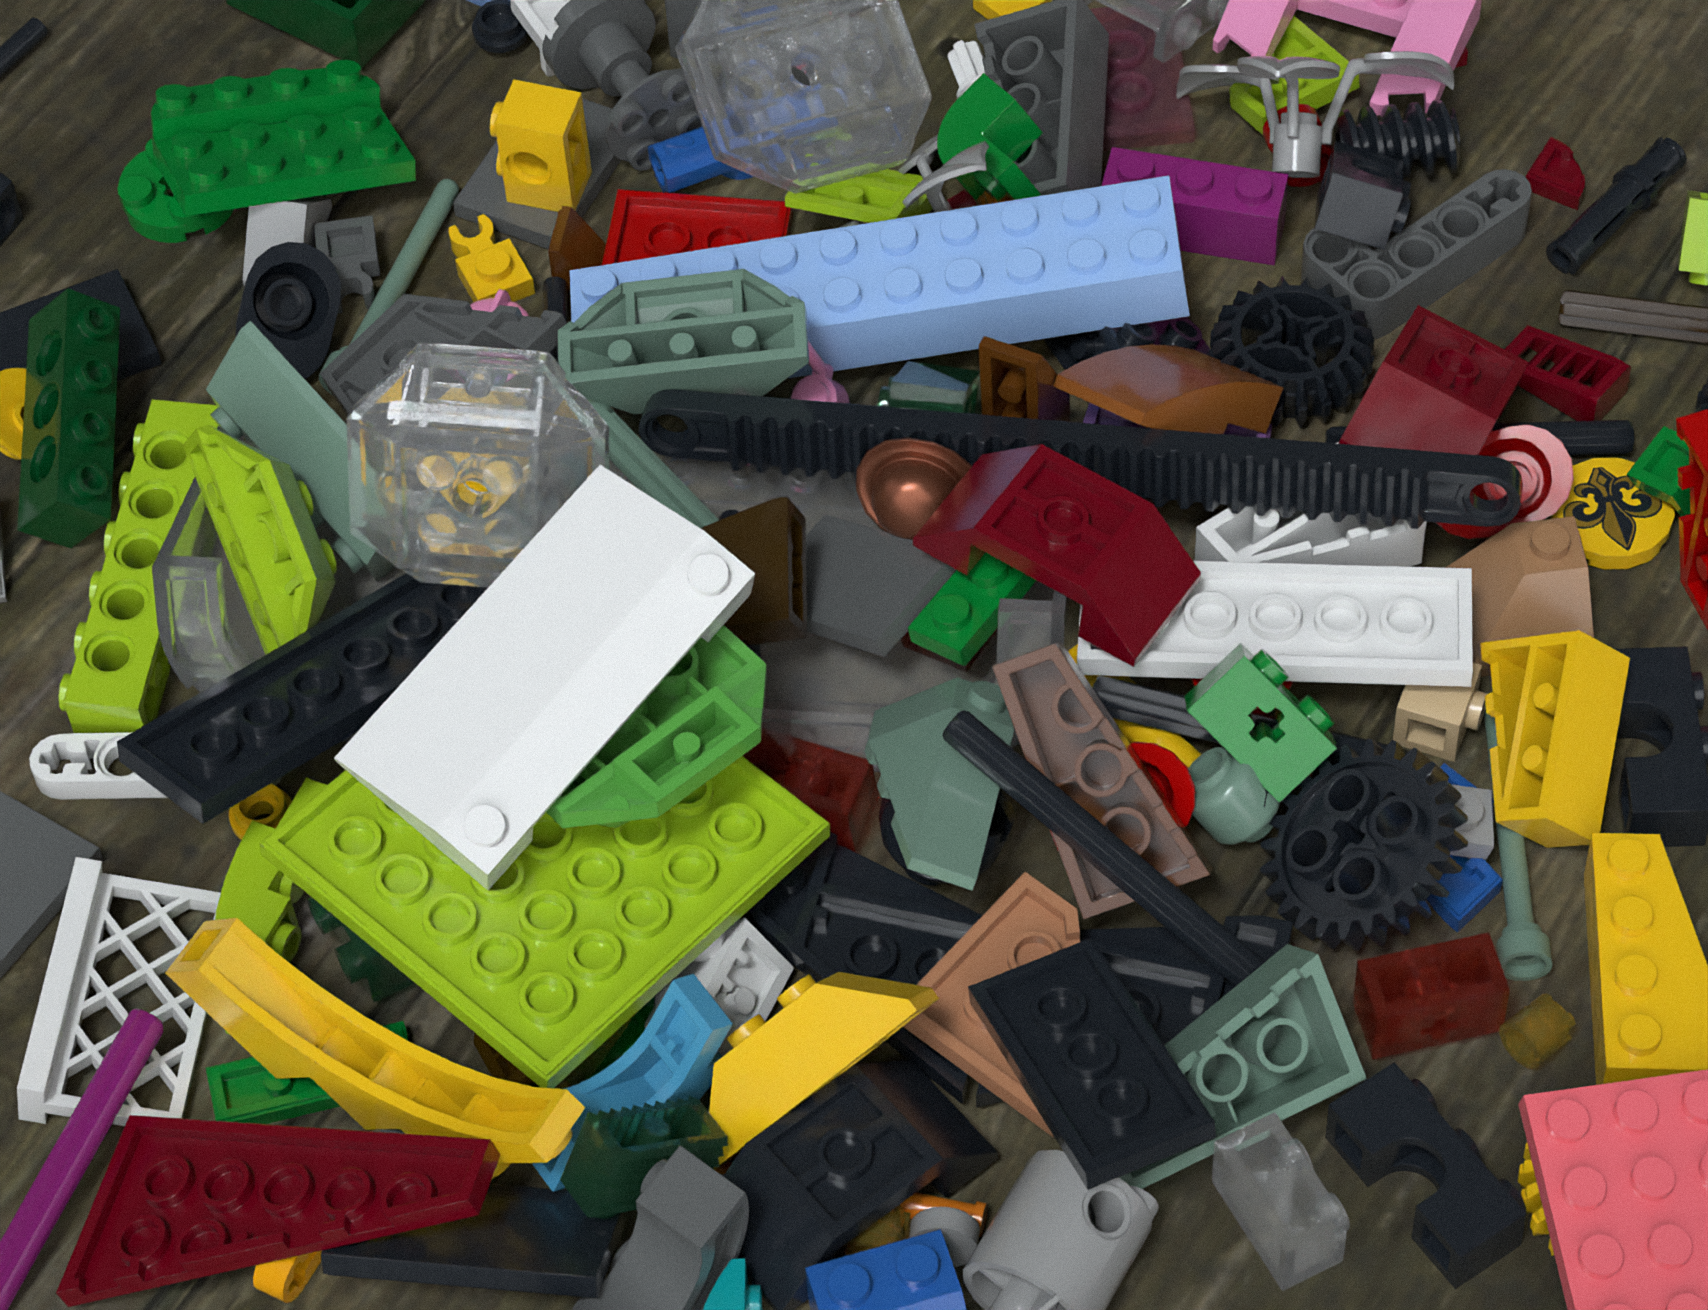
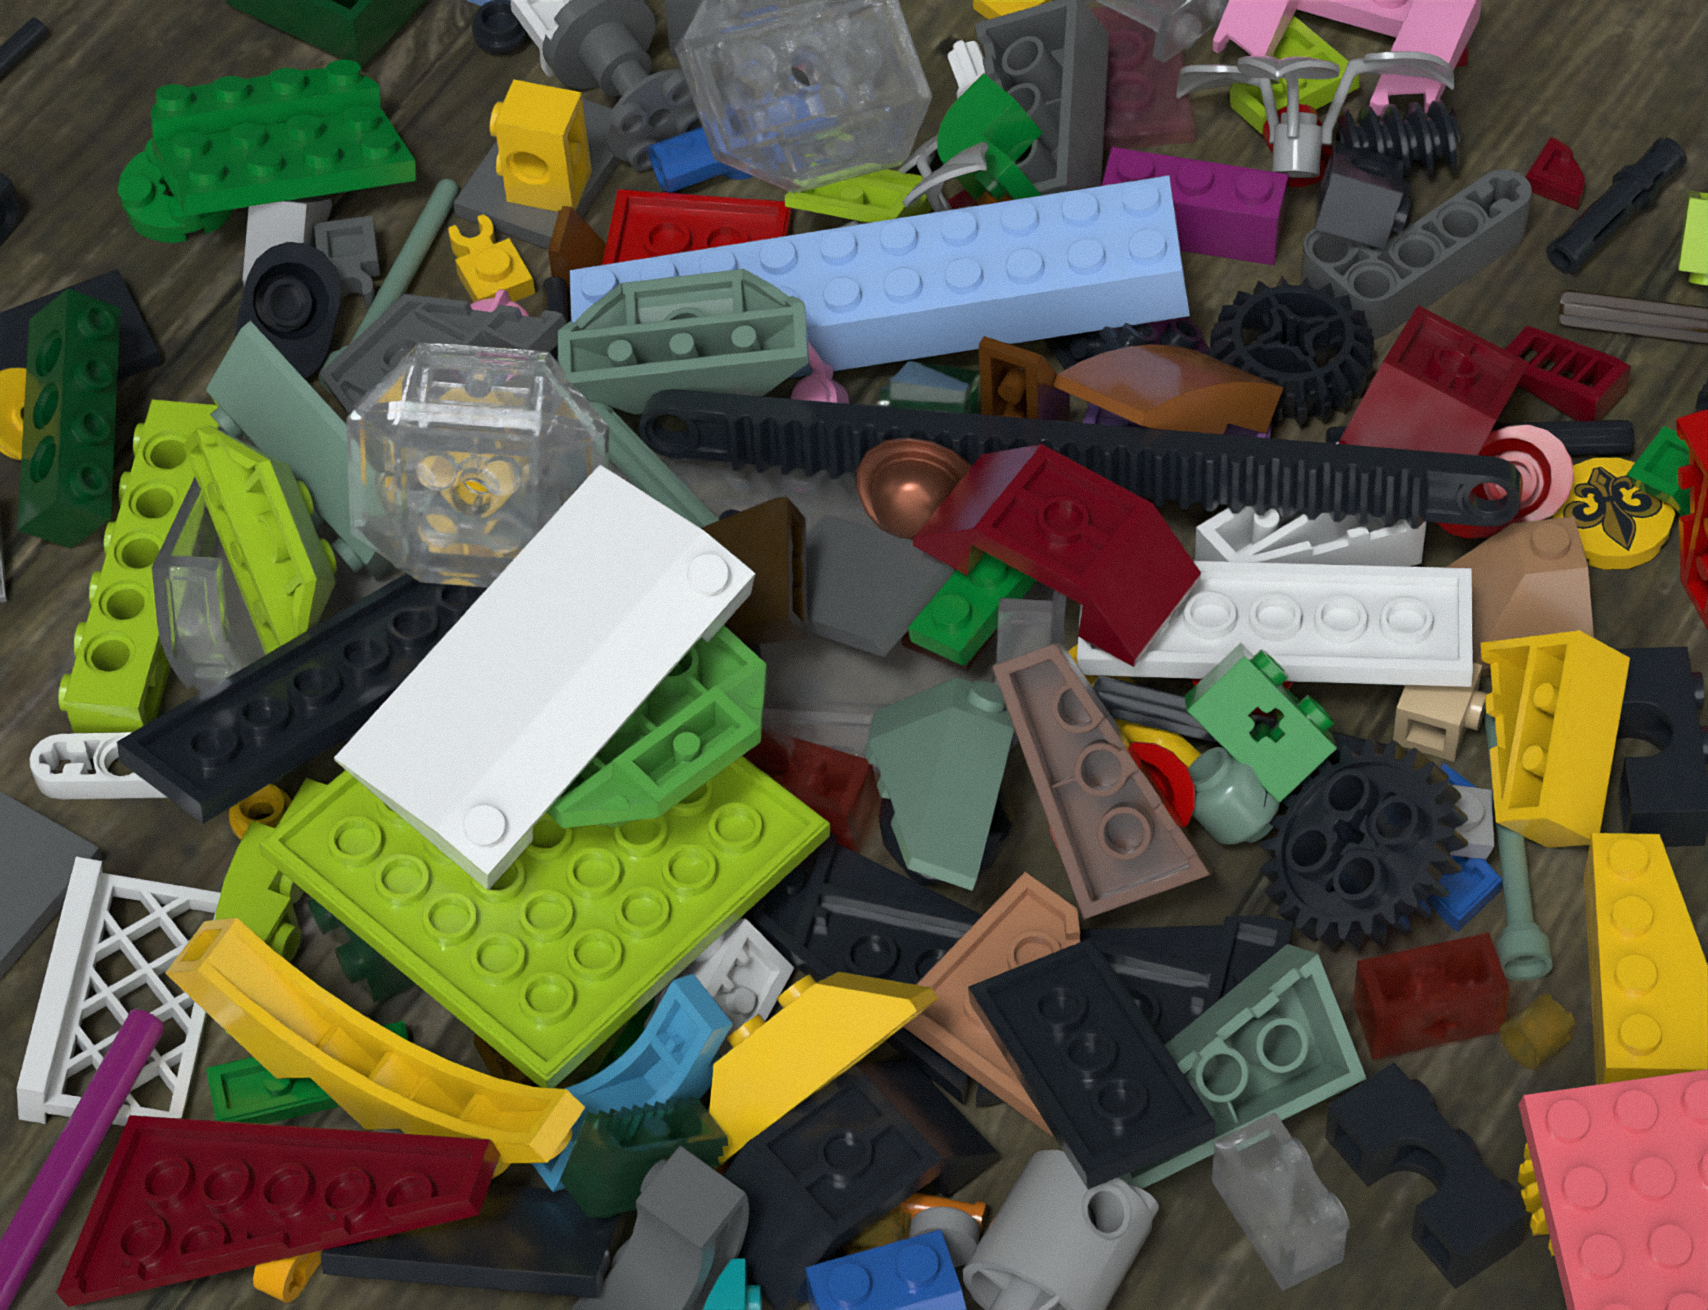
(1101, 848): black axle -> none

